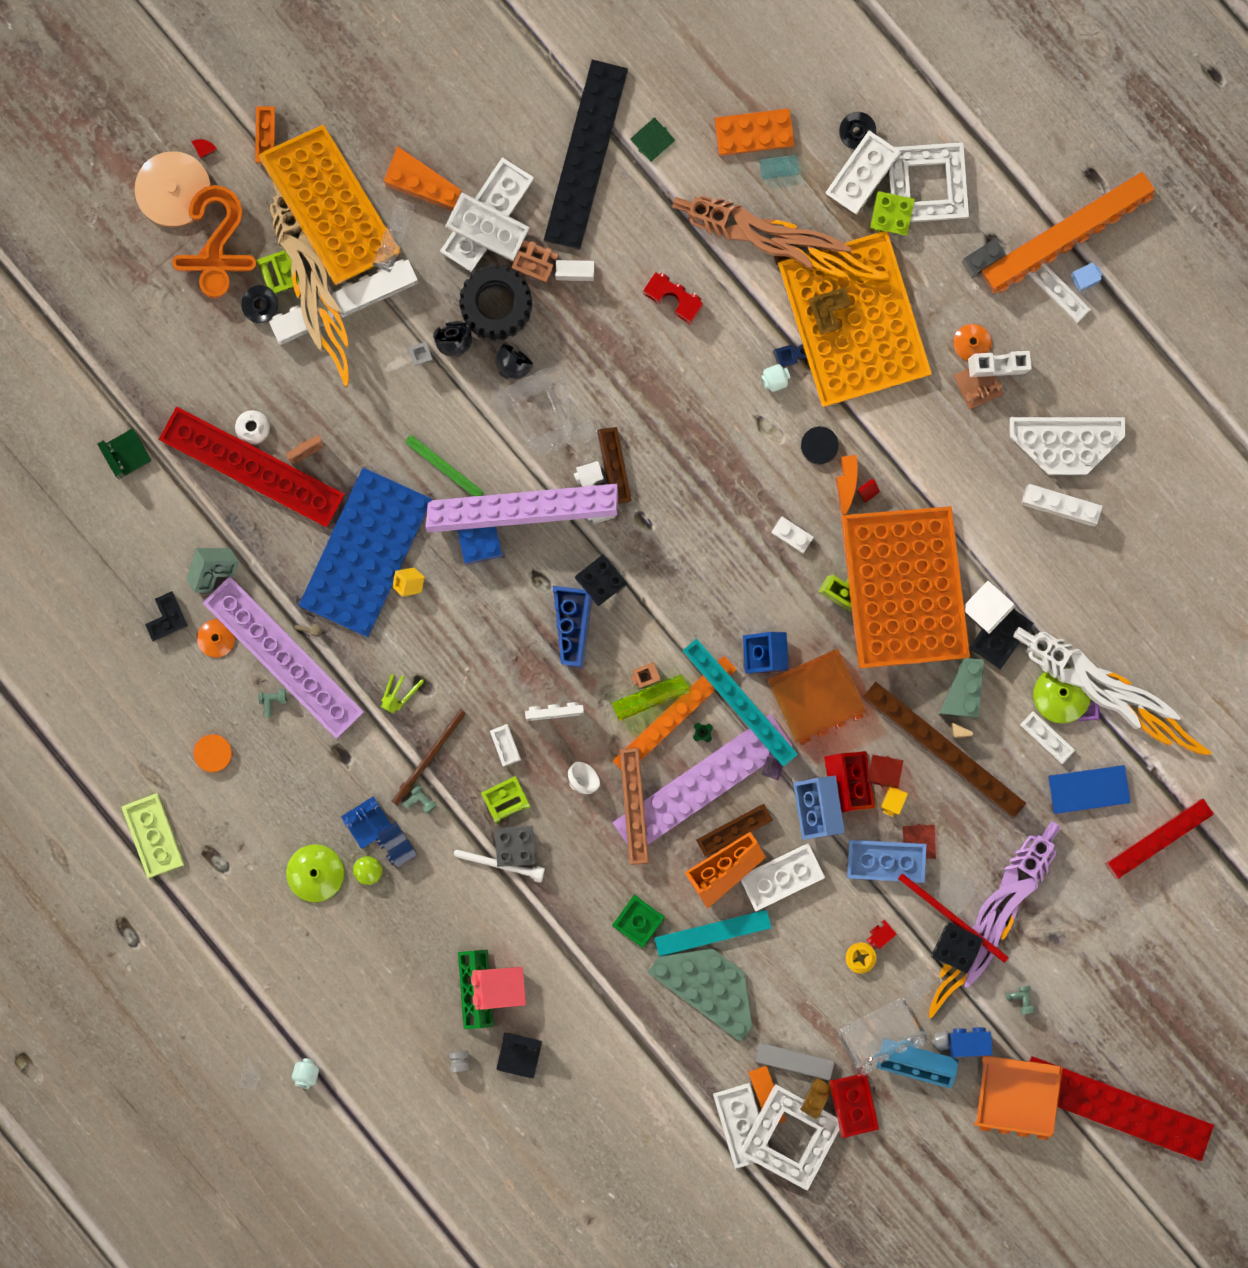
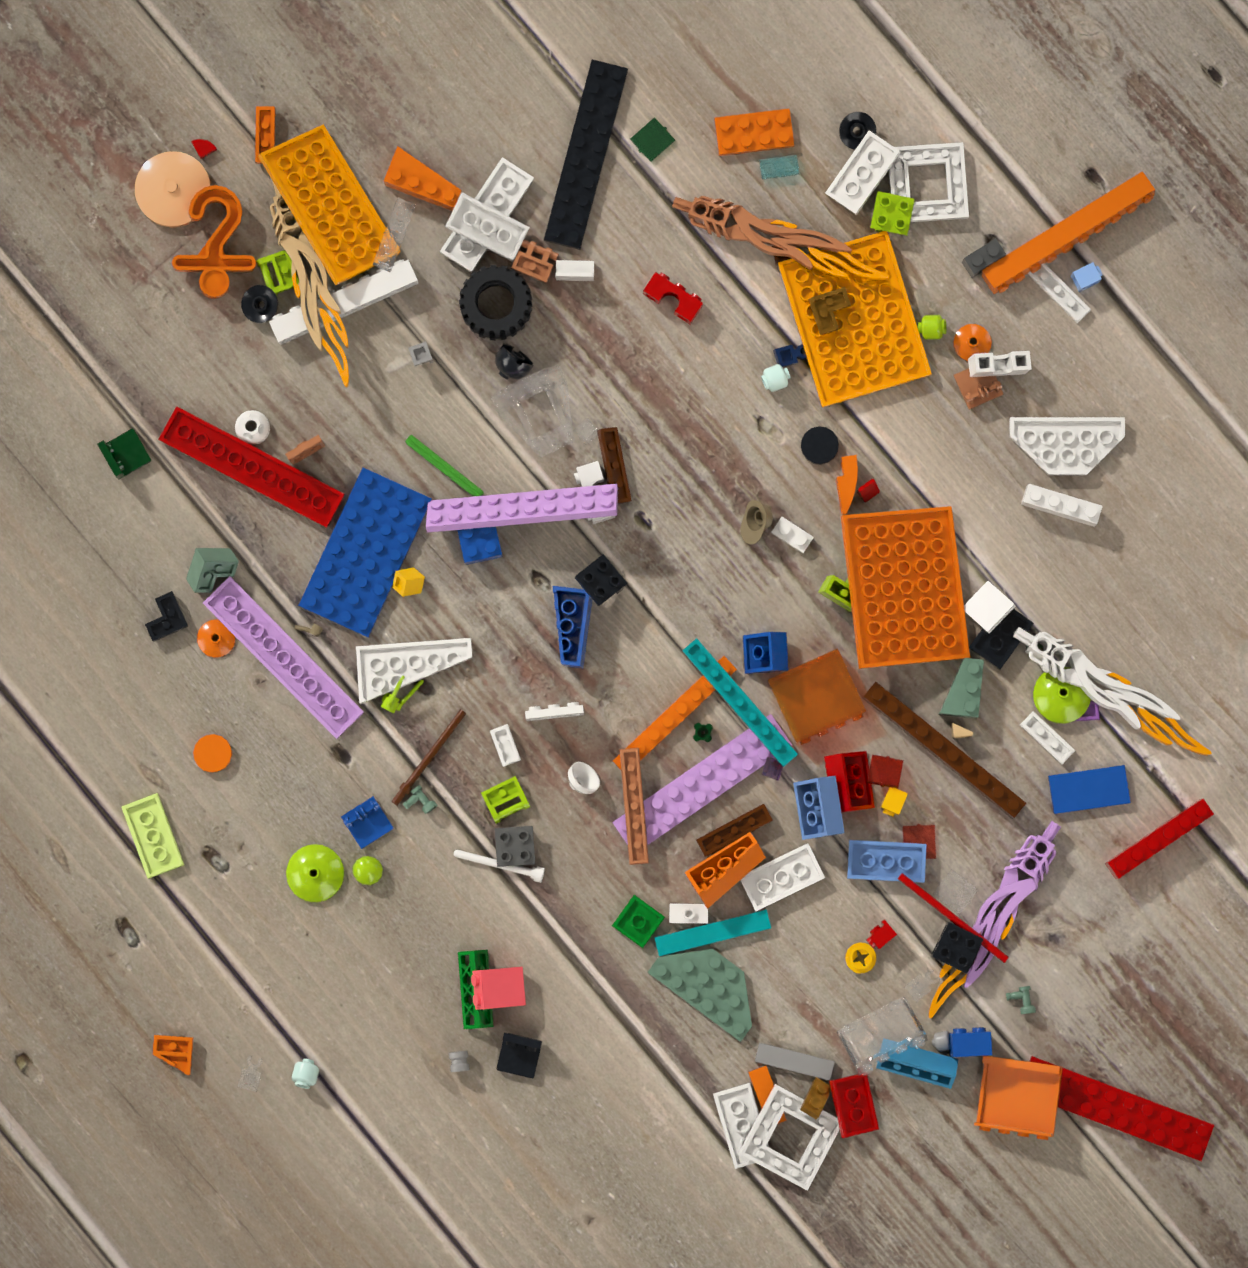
(175, 1051): none -> orange wing
(266, 699): sand green piece -> none
(383, 665): none -> white wing
(396, 844): dark blue brick -> none
(453, 339): black cylinder -> none
(649, 669): nougat brick -> none
(650, 697): clear neon green plate -> none
(688, 913): none -> white plate
(755, 521): none -> dark tan piece
(932, 327): none -> lime head

